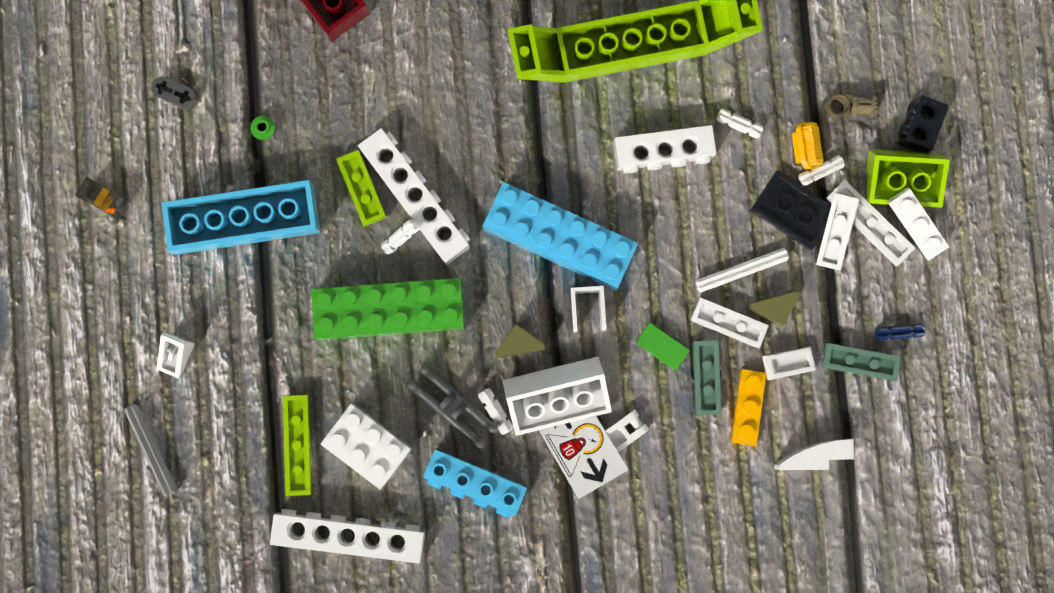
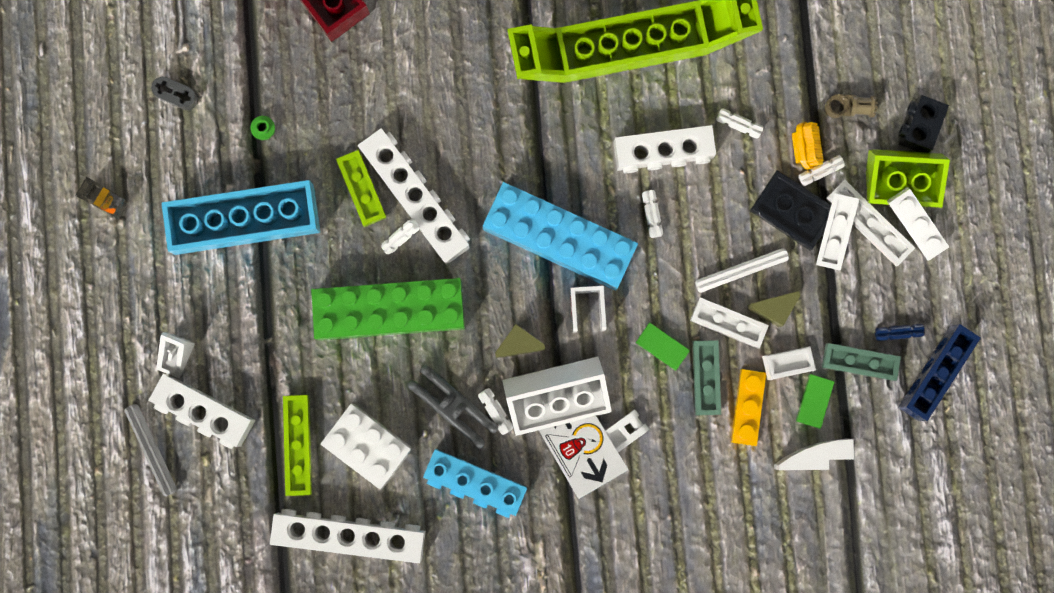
(164, 400): none -> white brick
(652, 213): none -> white axle
(814, 401): none -> bright green tile
(939, 372): none -> dark blue brick

